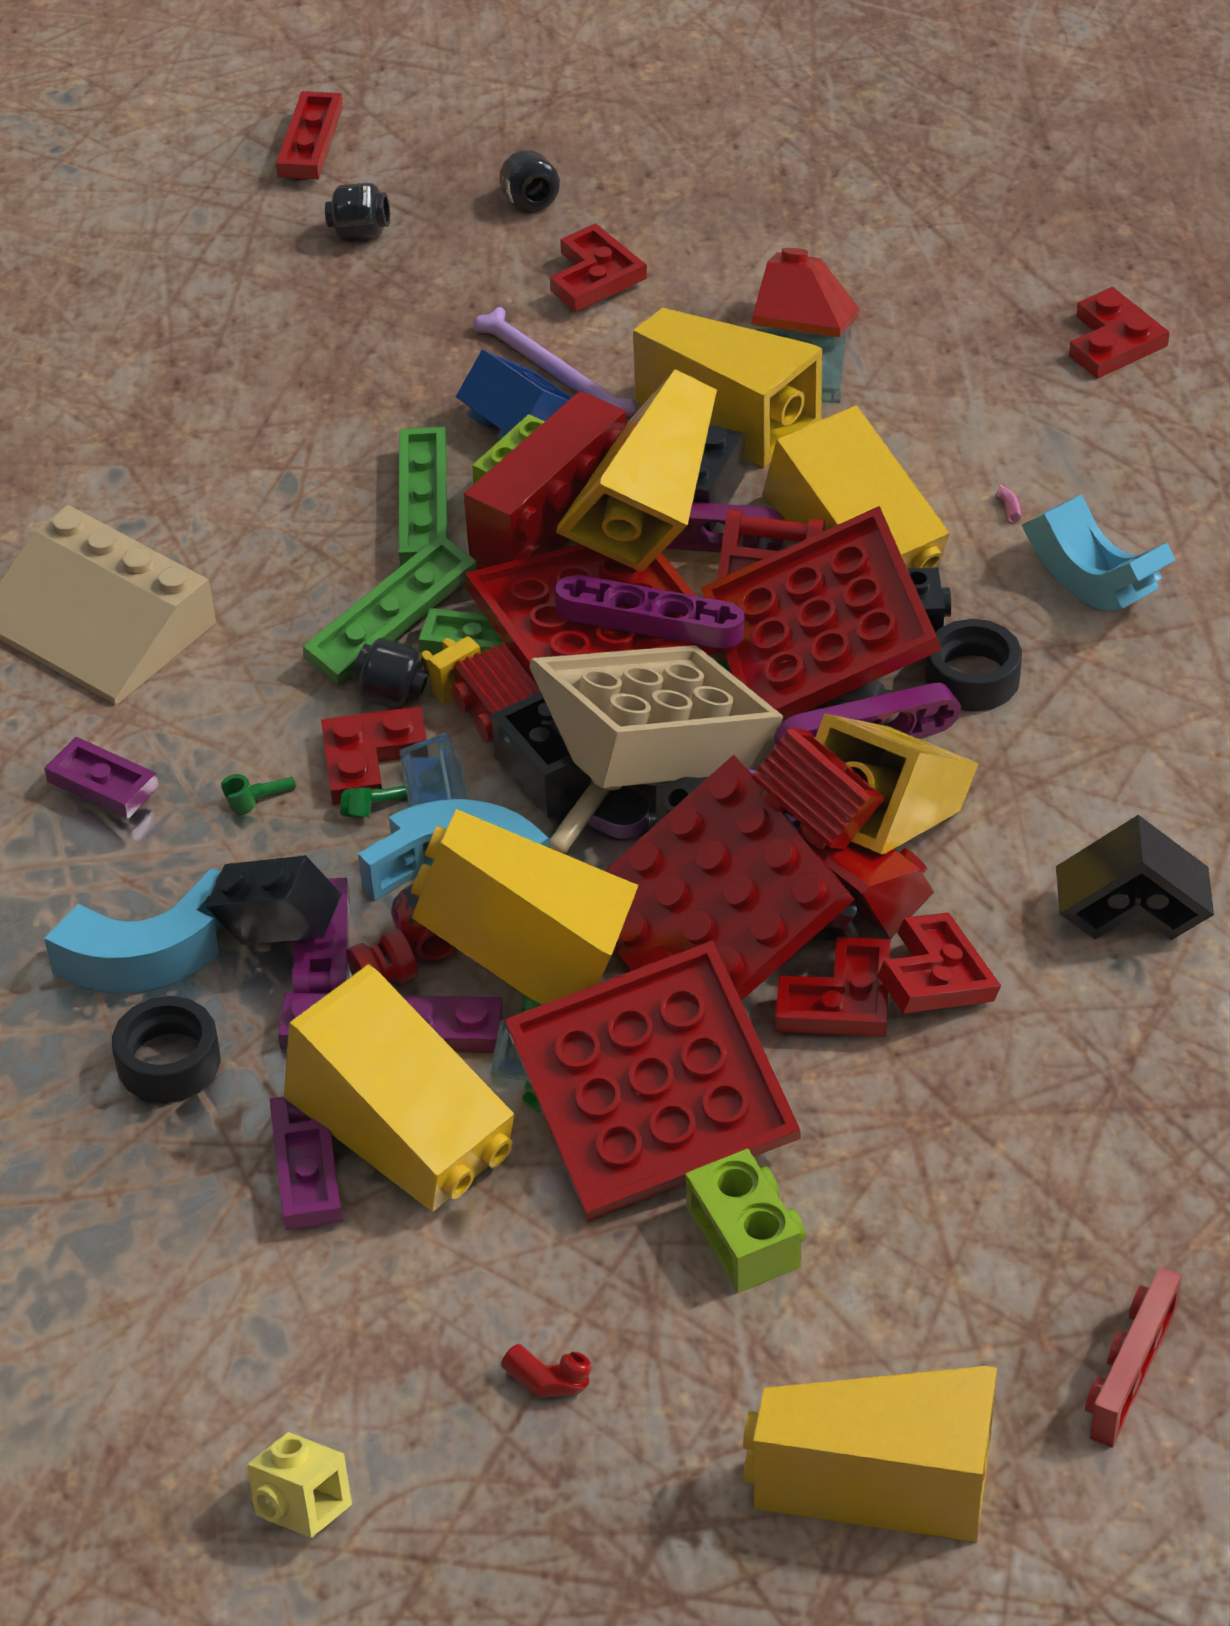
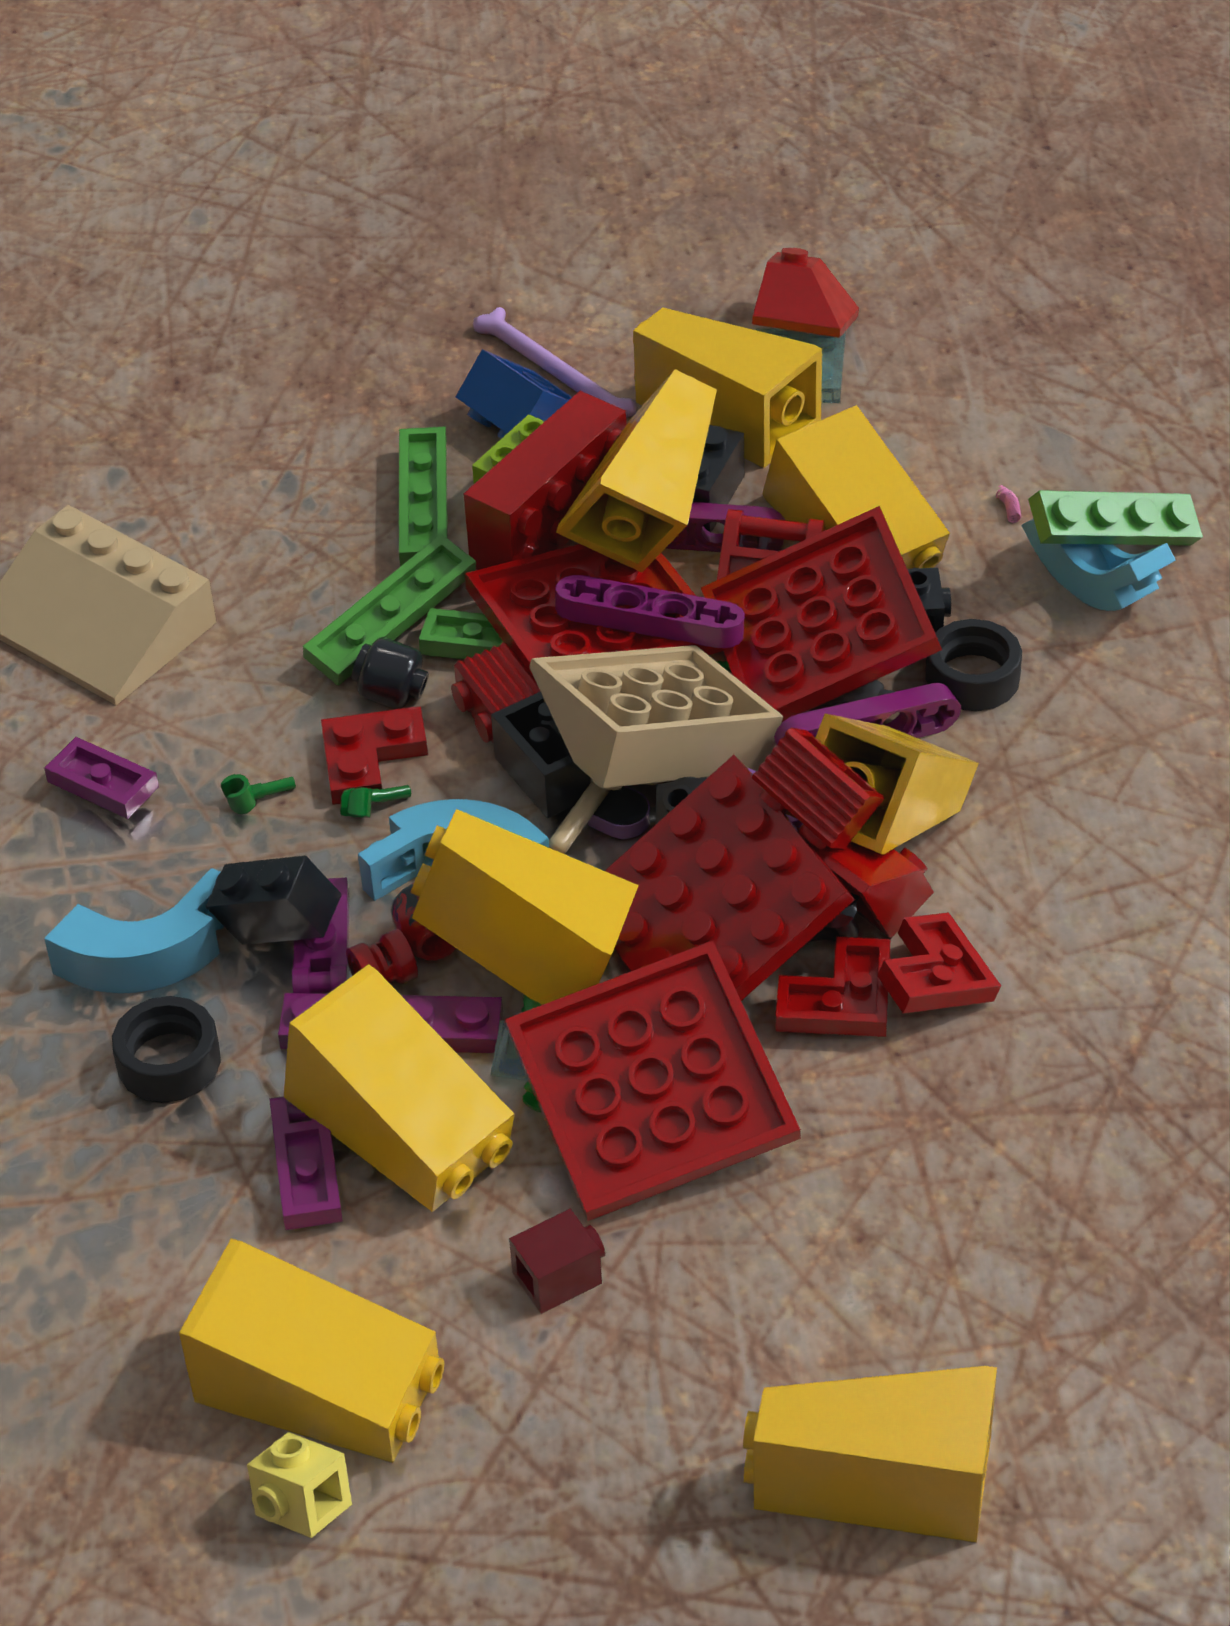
(307, 1355): none -> yellow slope
(309, 135): red plate -> none
(358, 211): black head -> none
(433, 771): clear light blue slope -> none
(442, 665): yellow tile -> none
(529, 180): black head -> none
(550, 1380): red arm -> none
(557, 1260): none -> dark red brick
(599, 268): red plate -> none
(736, 1207): lime brick -> none
(1114, 518): none -> plate
(1119, 333): red plate -> none
(1131, 875): black brick -> none
(1132, 1356): plate -> none

